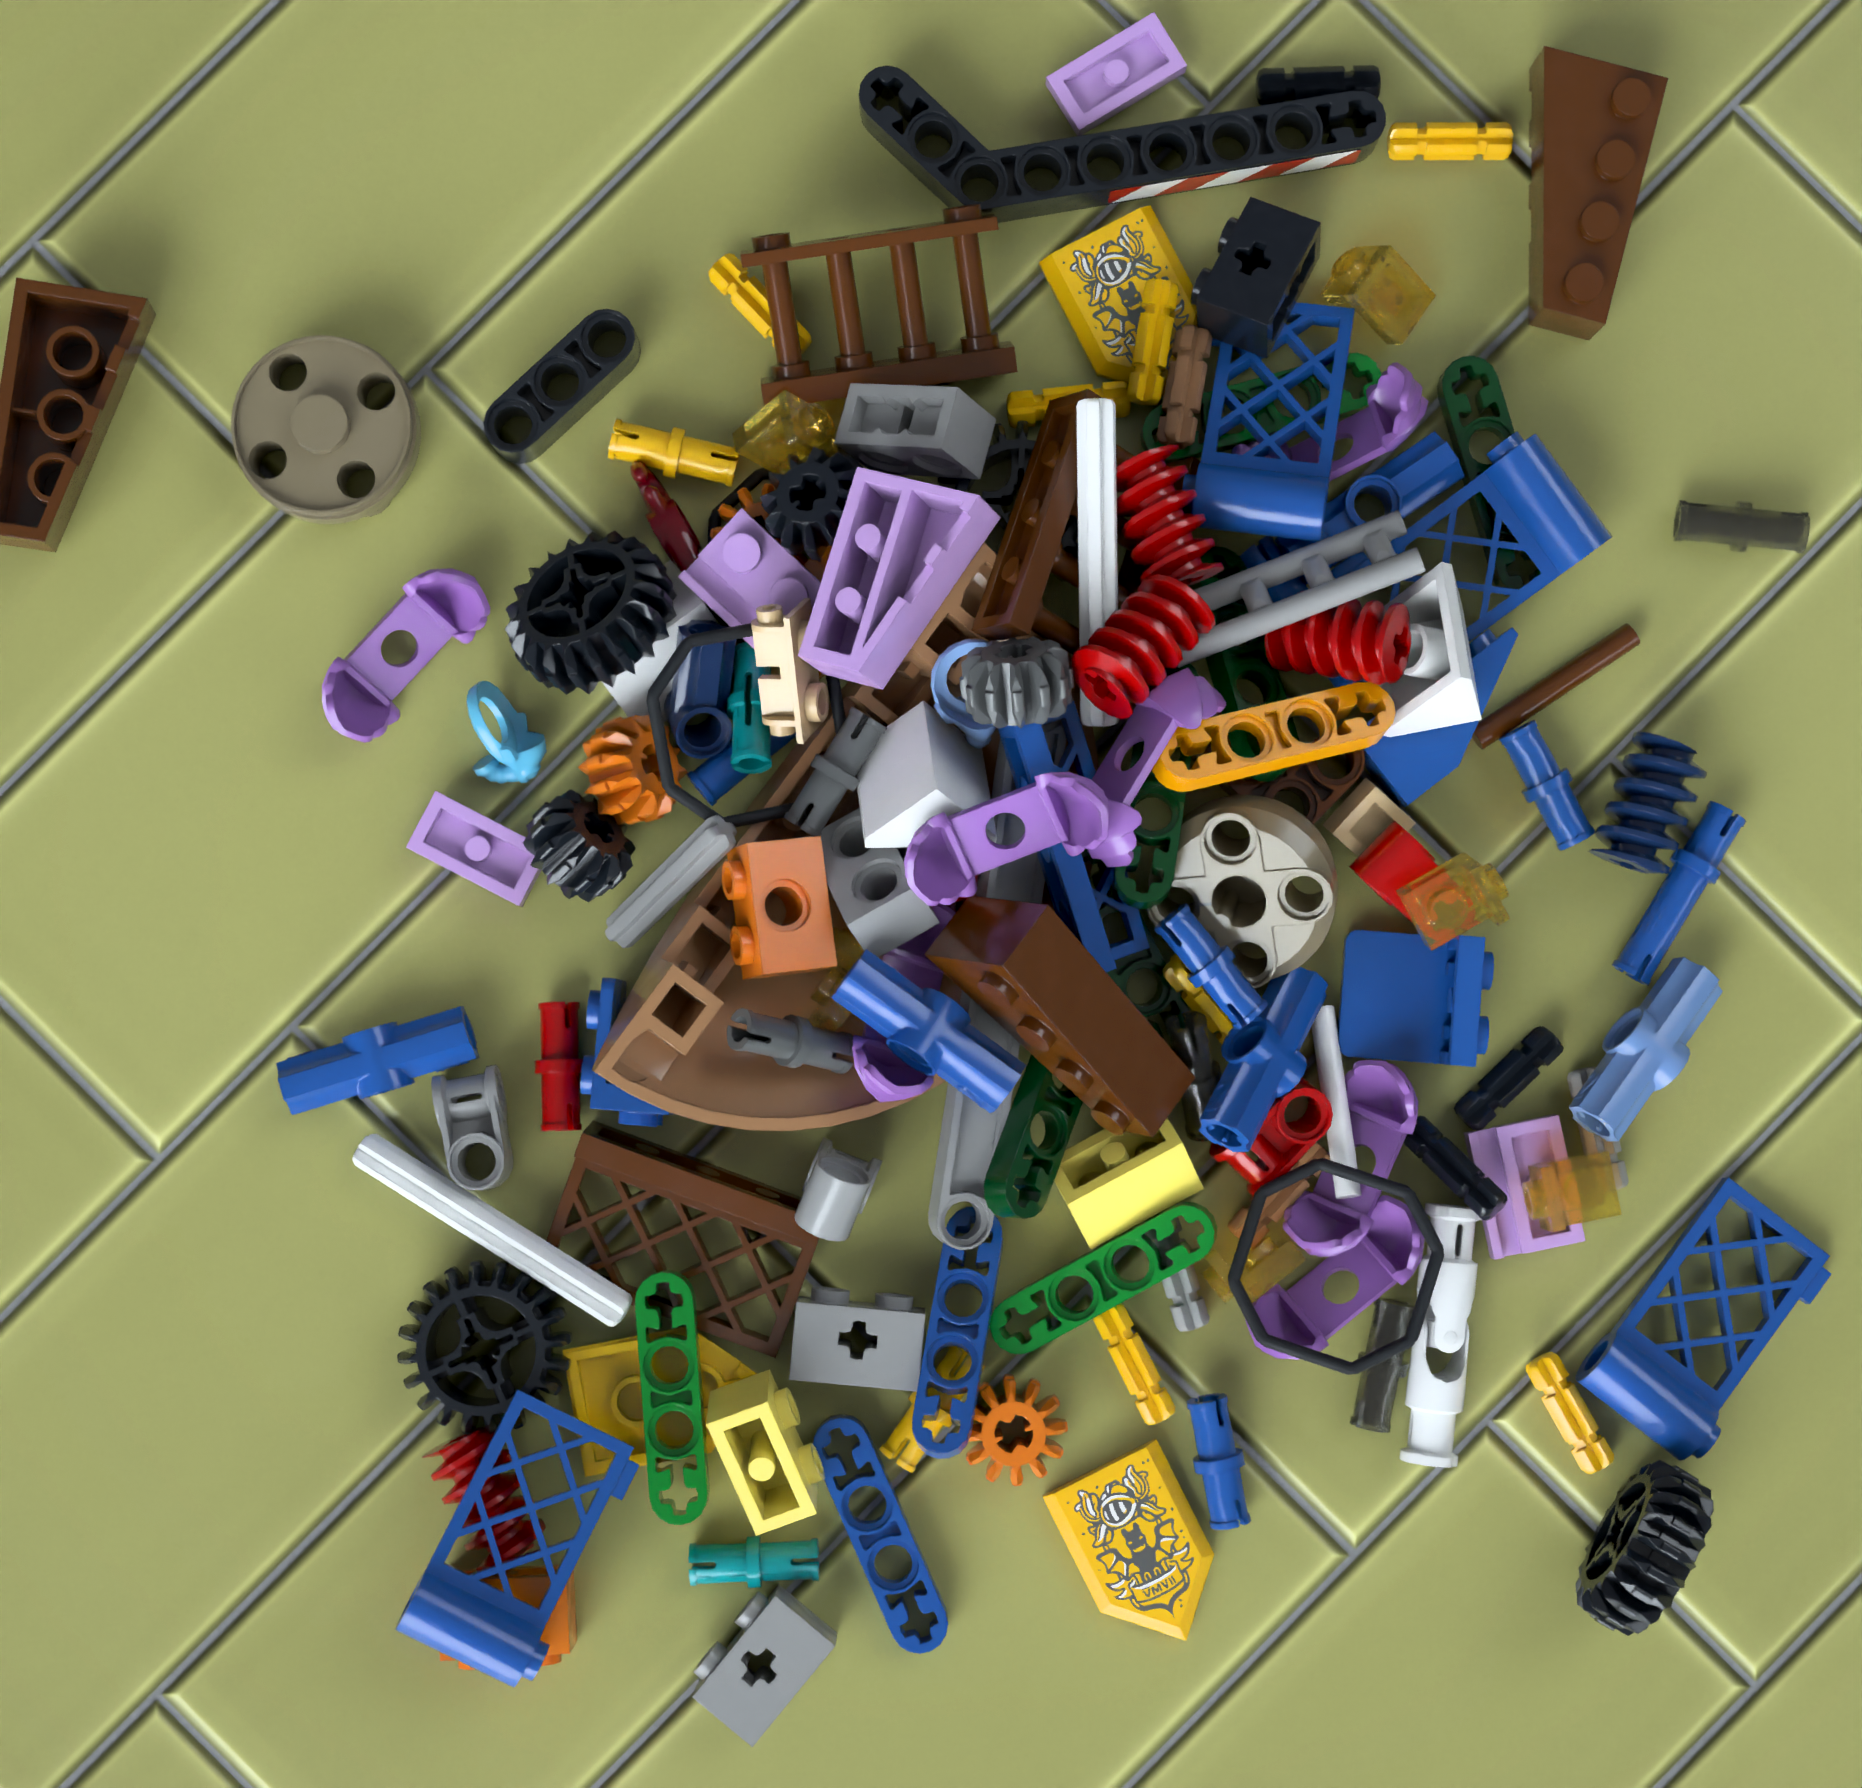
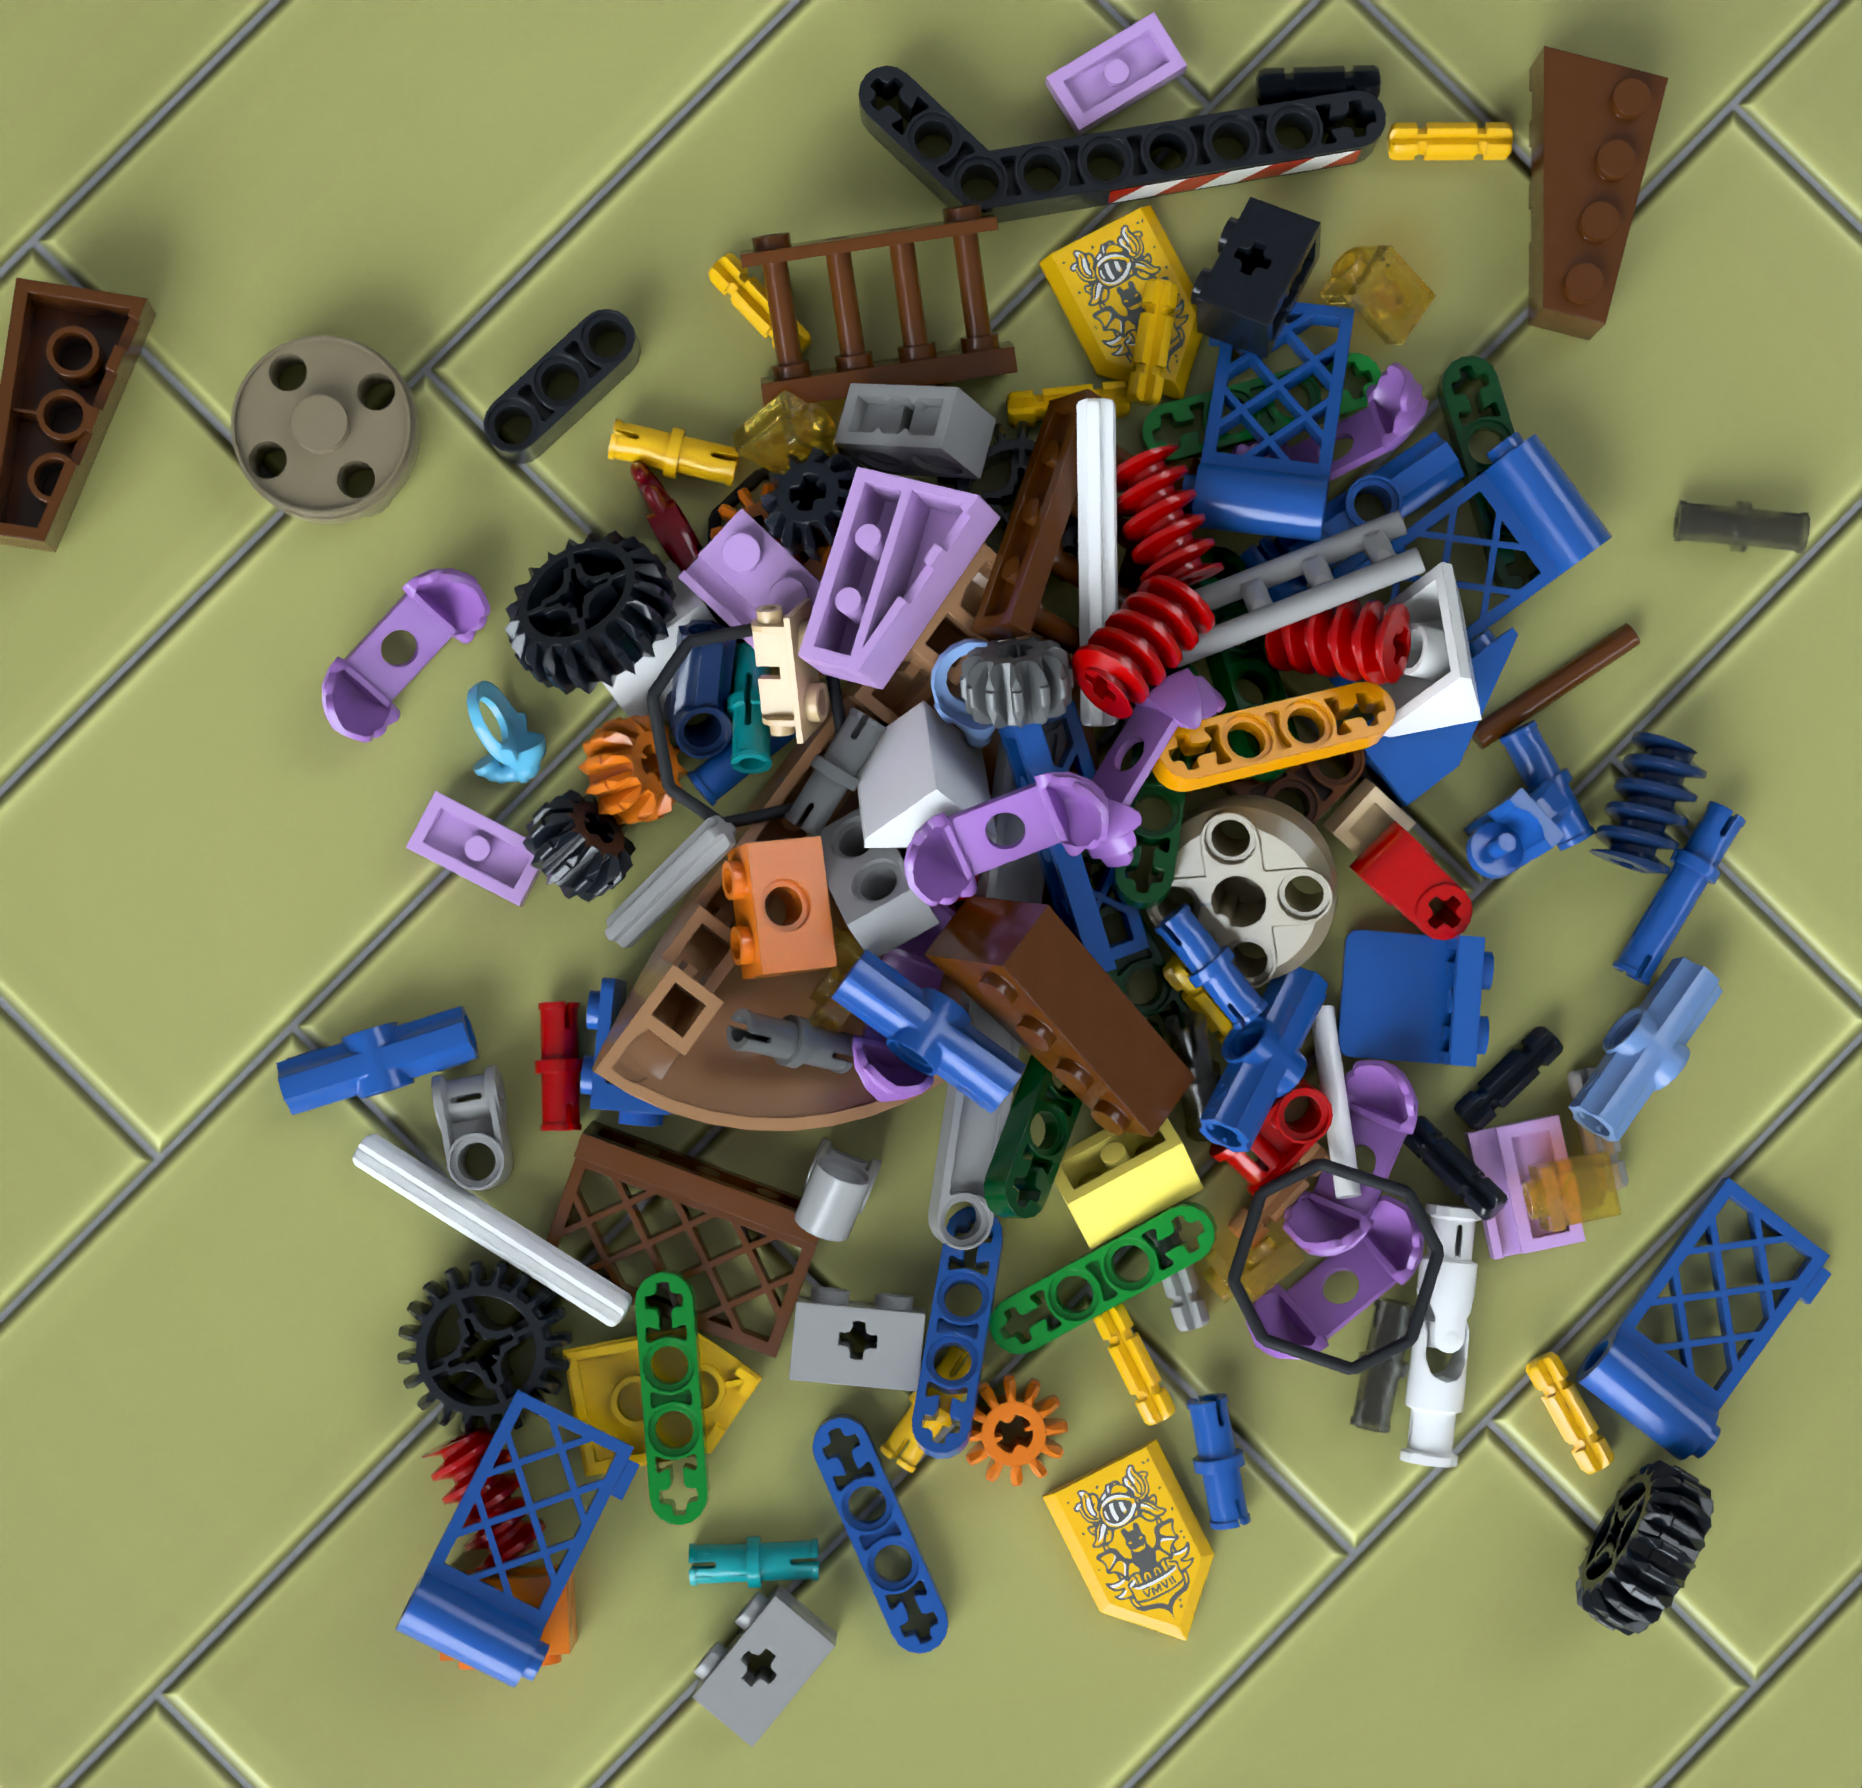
(764, 1452): light yellow brick -> none
(1184, 386): medium nougat axle -> none
(1454, 899): clear yellow bracket -> none
(1516, 830): none -> blue hips

